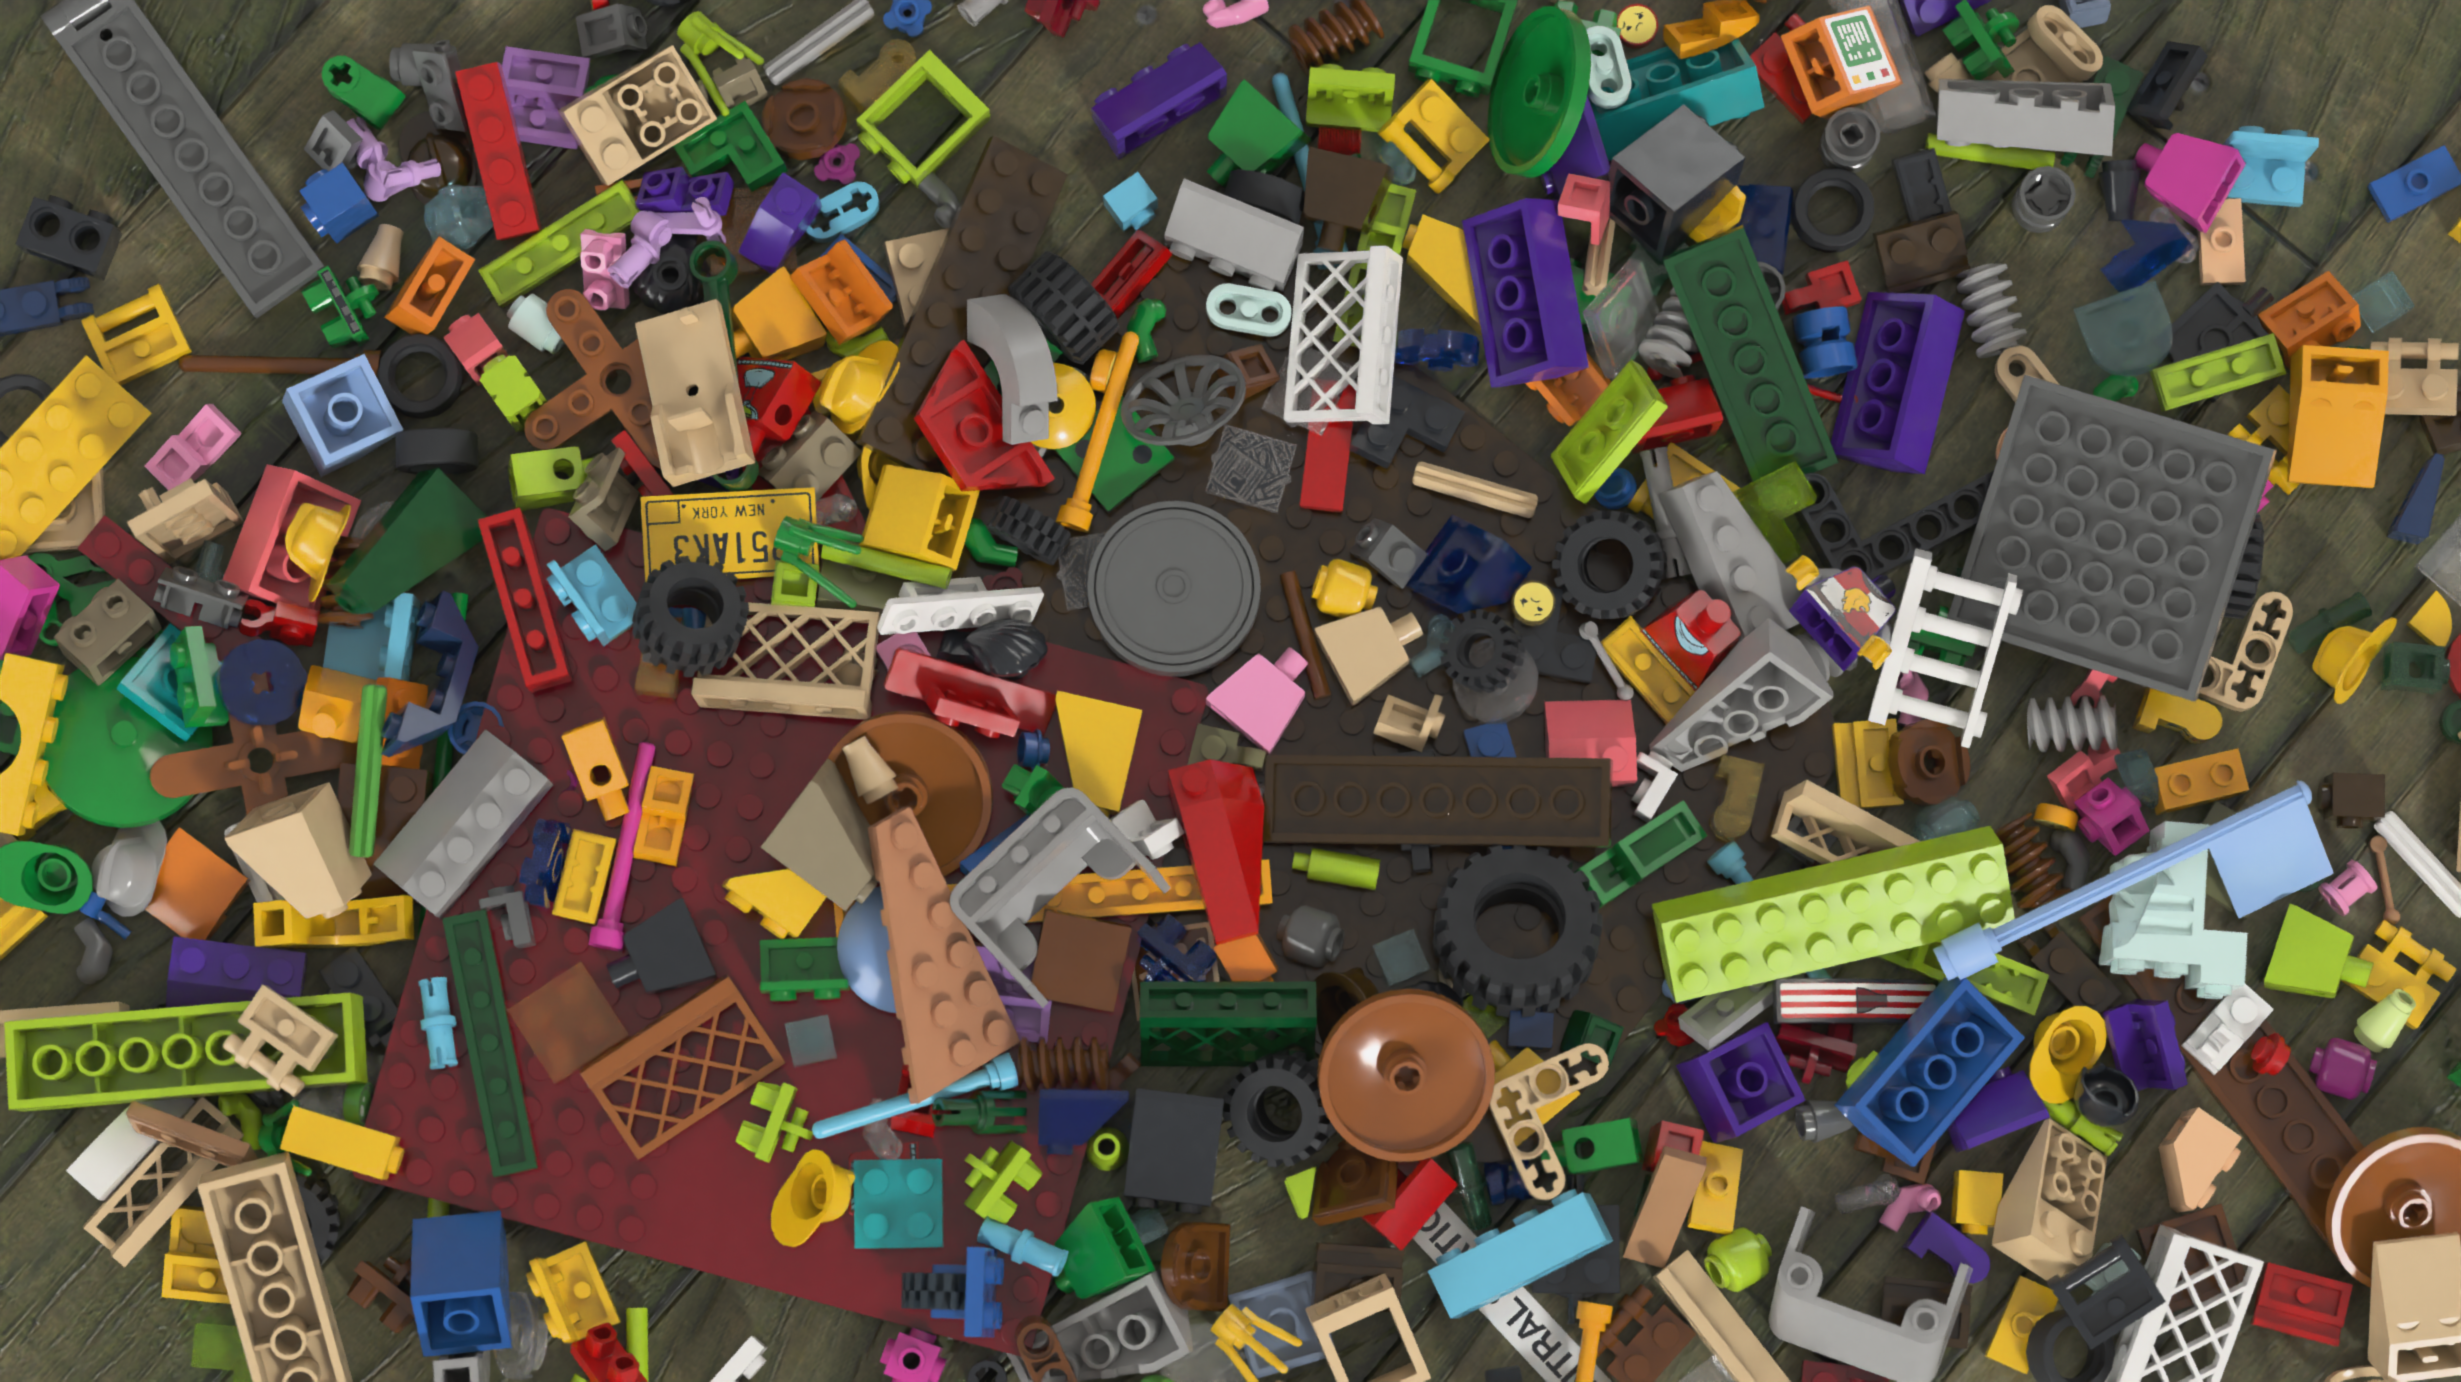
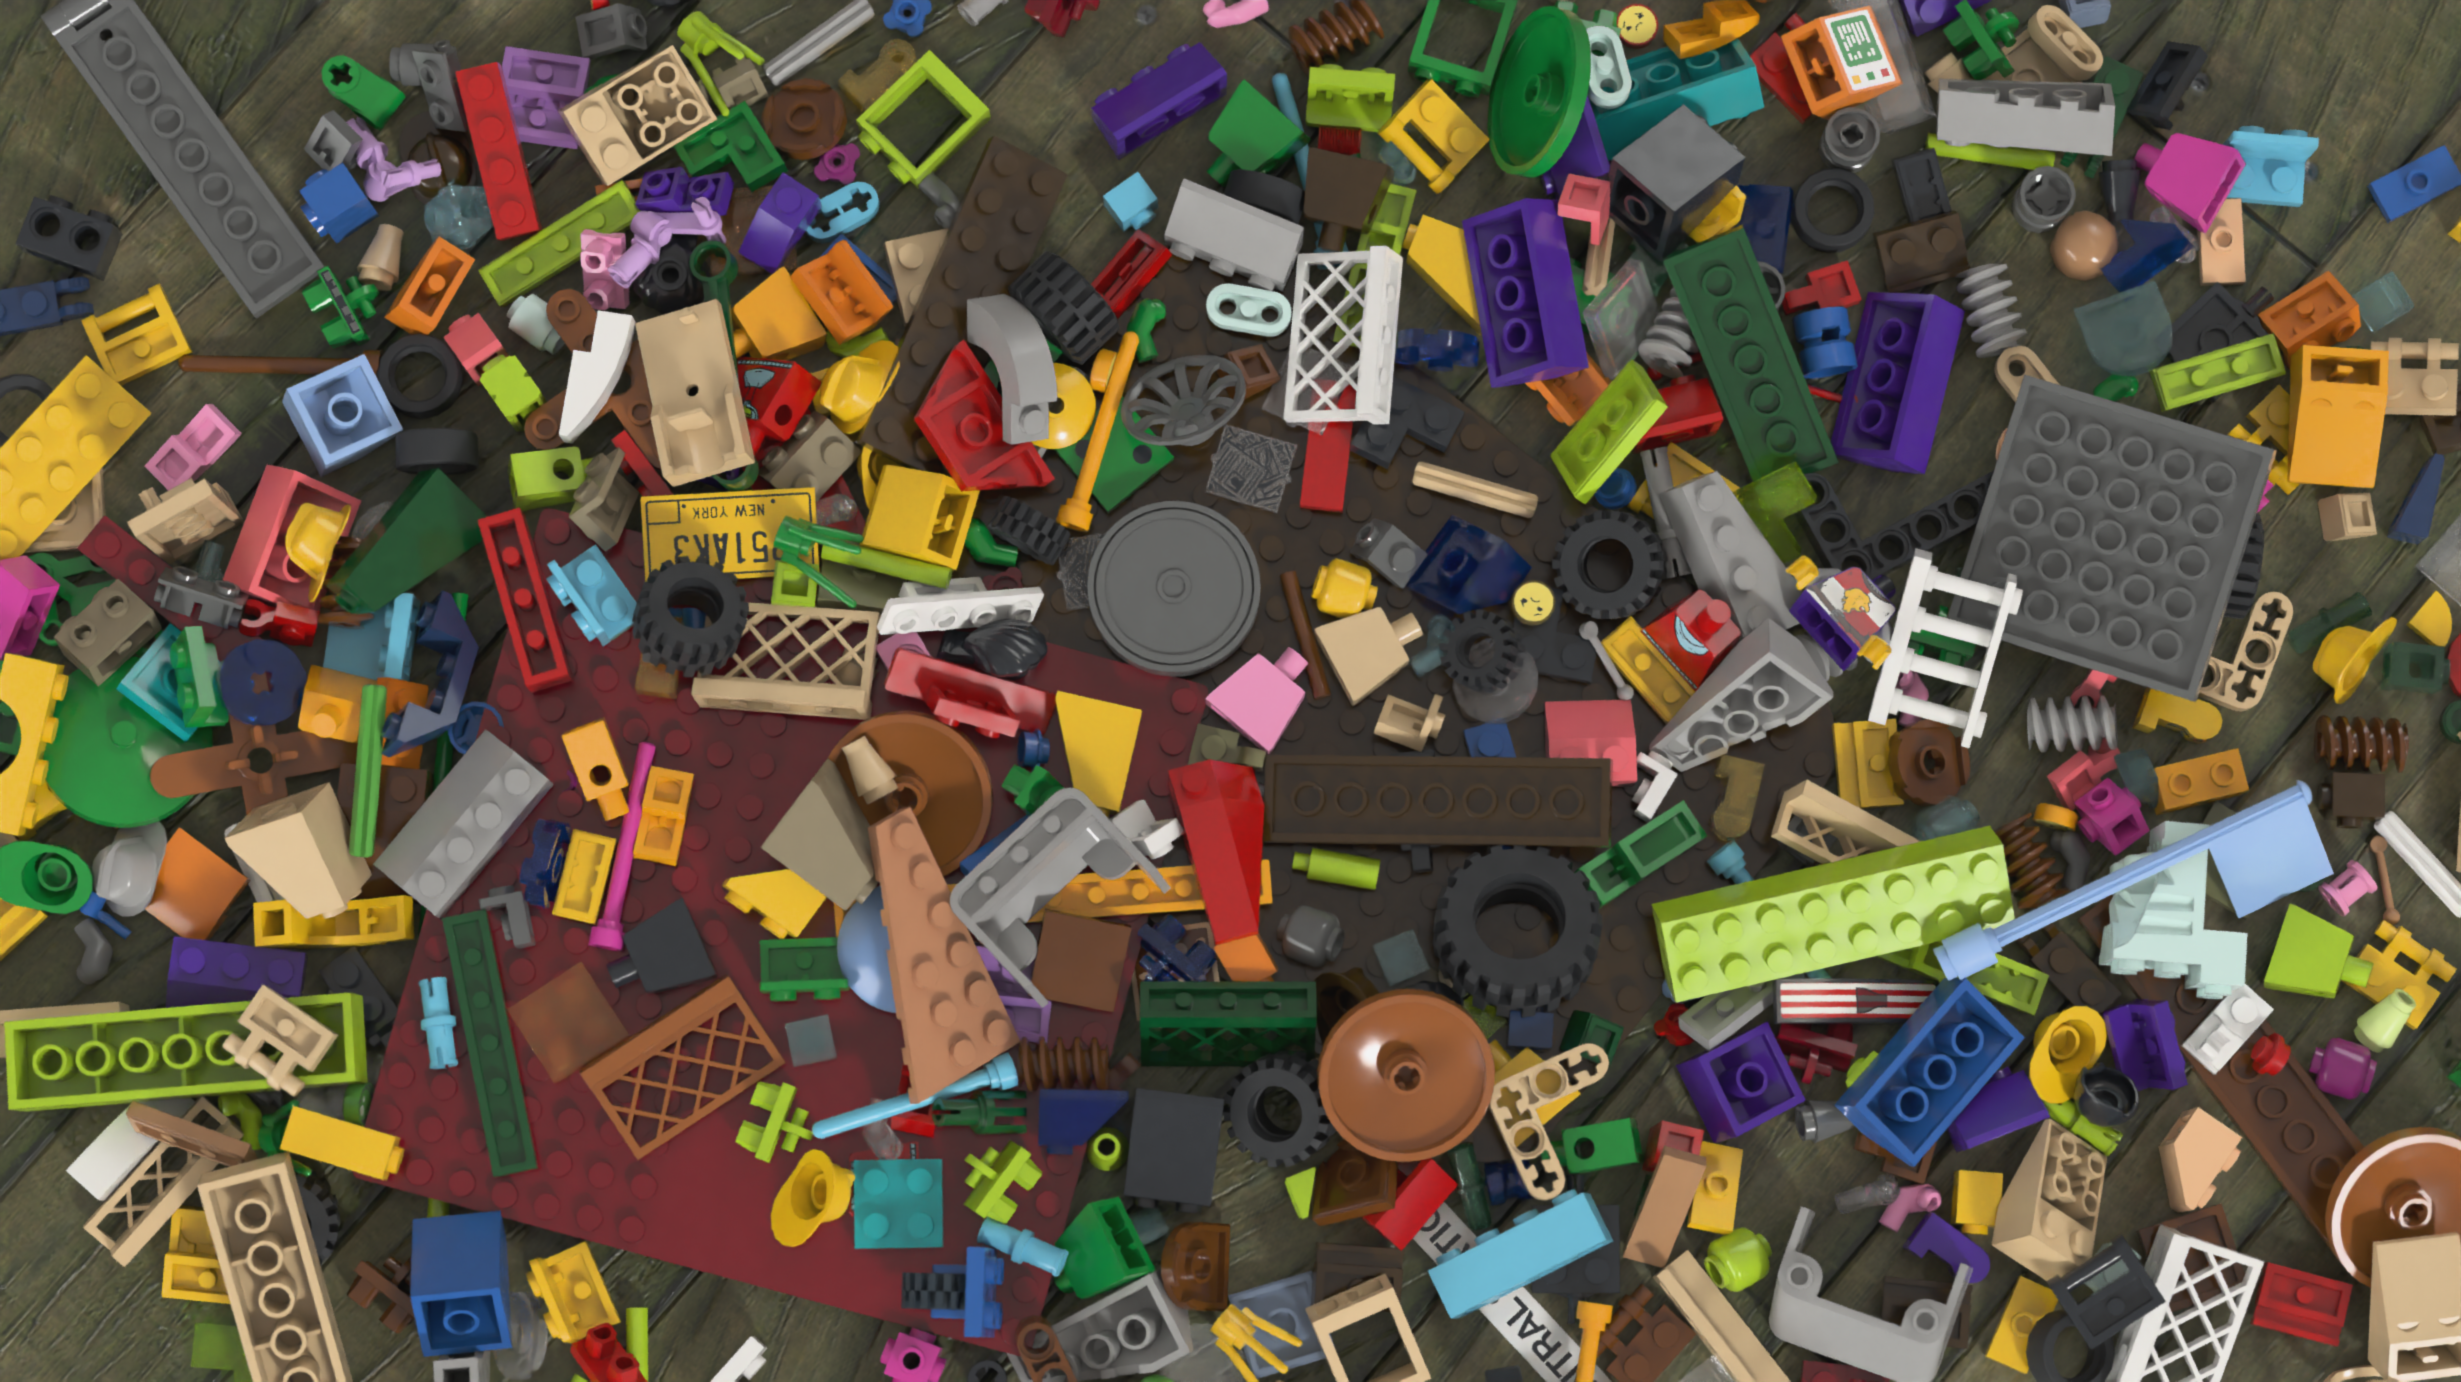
(596, 372): none -> white slope
(2084, 245): none -> medium nougat hair
(2347, 516): none -> tan slope
(2361, 742): none -> reddish brown piece

